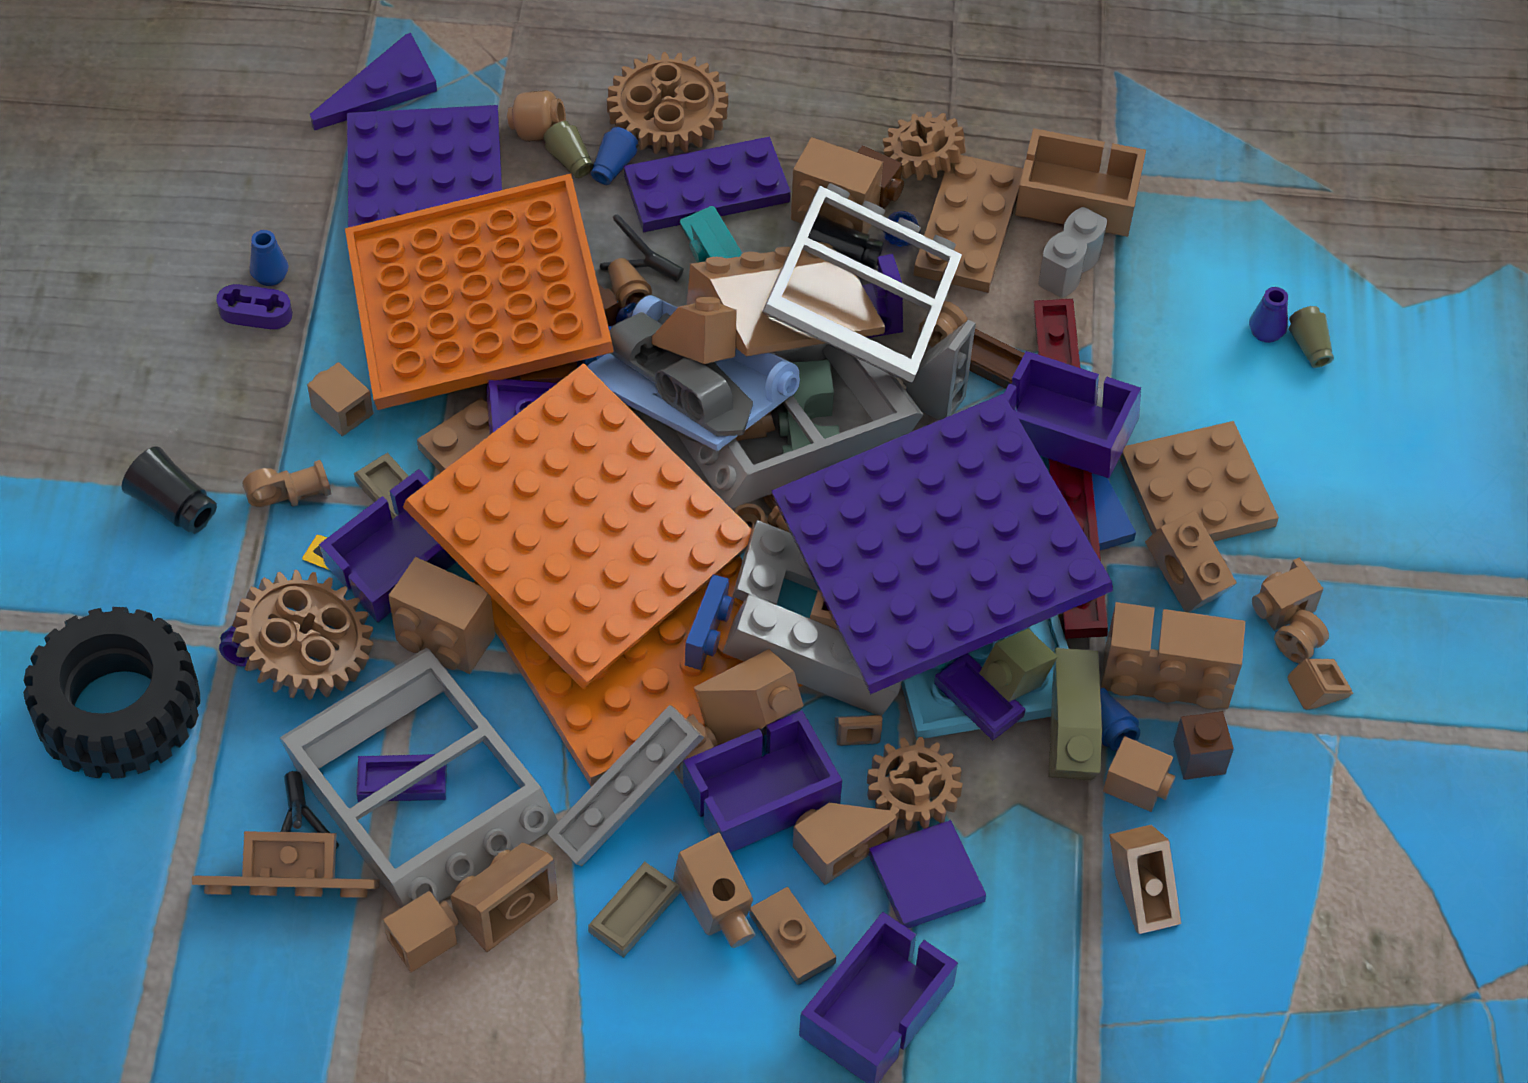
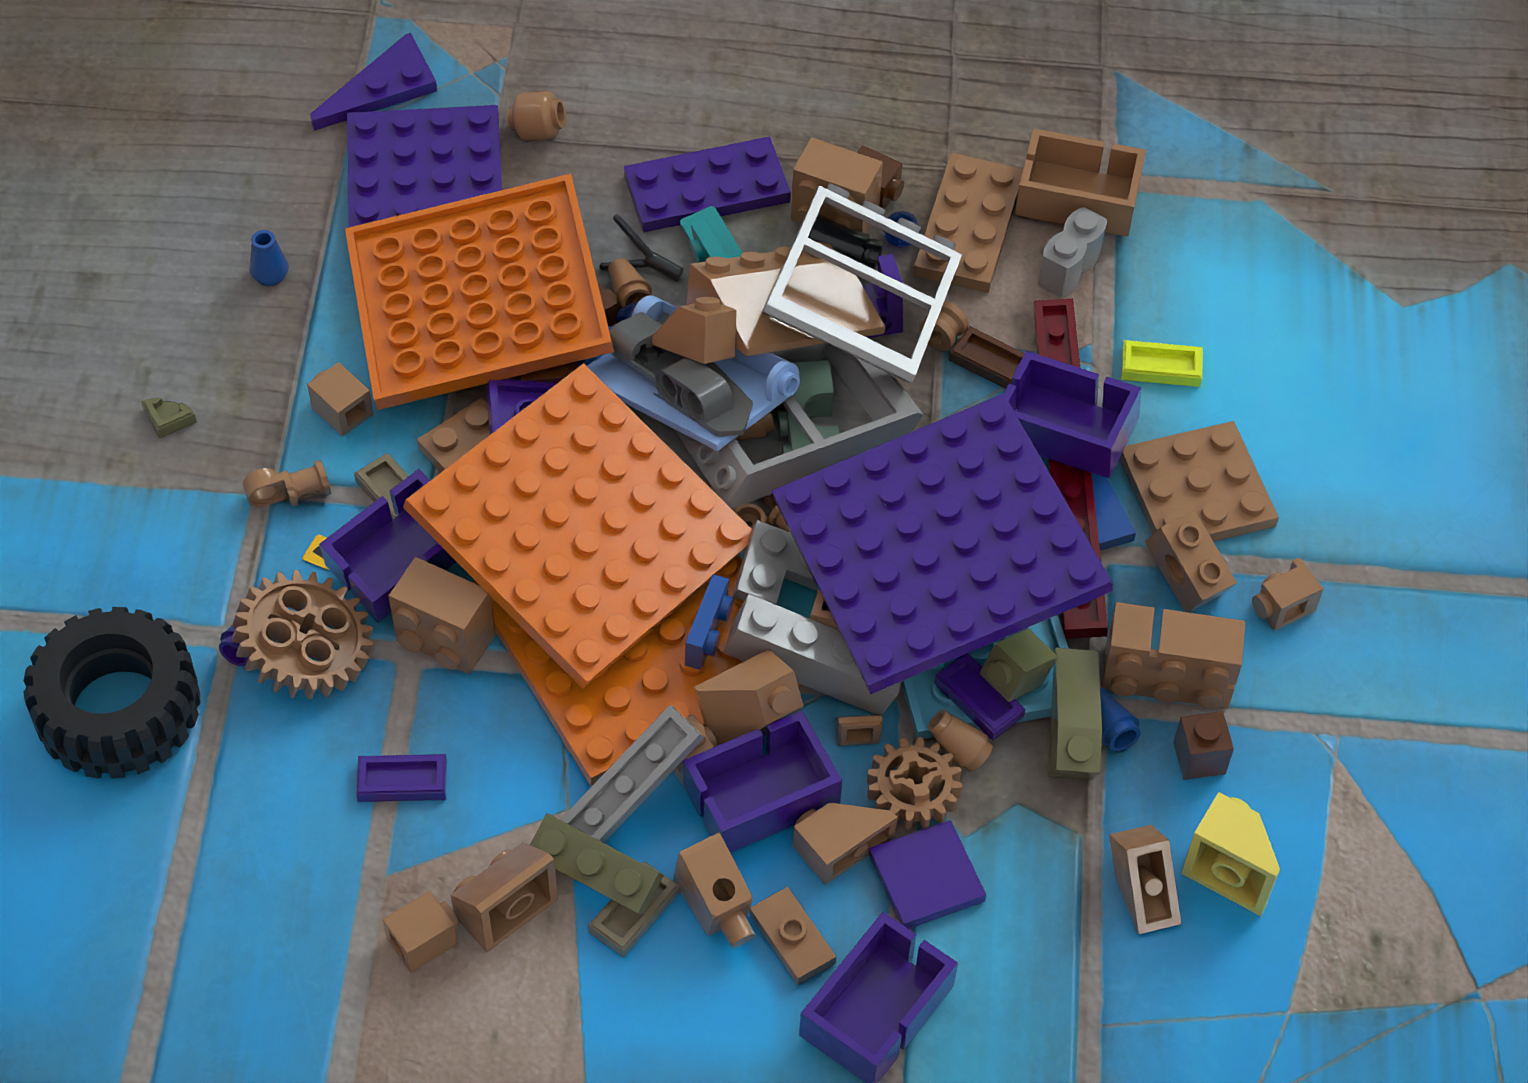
(168, 416): none -> olive tile
(168, 490): black plant -> none
(254, 306): dark purple beam -> none
(288, 861): medium nougat bracket -> none
(298, 807): black plant -> none
(463, 852): light grey window -> none
(568, 148): olive cone -> none
(597, 864): none -> olive plate
(614, 153): blue cone -> none
(668, 102): medium nougat gear -> none
(925, 145): medium nougat gear -> none
(944, 374): light grey slope -> none
(960, 739): none -> medium nougat cone
(1139, 774): medium nougat brick -> none
(1161, 363): none -> neon yellow tile
(1233, 854): none -> light yellow slope
(1270, 317): dark purple cone -> none
(1301, 636): medium nougat wheel -> none
(1312, 334): olive cone -> none
(1318, 683): medium nougat slope -> none

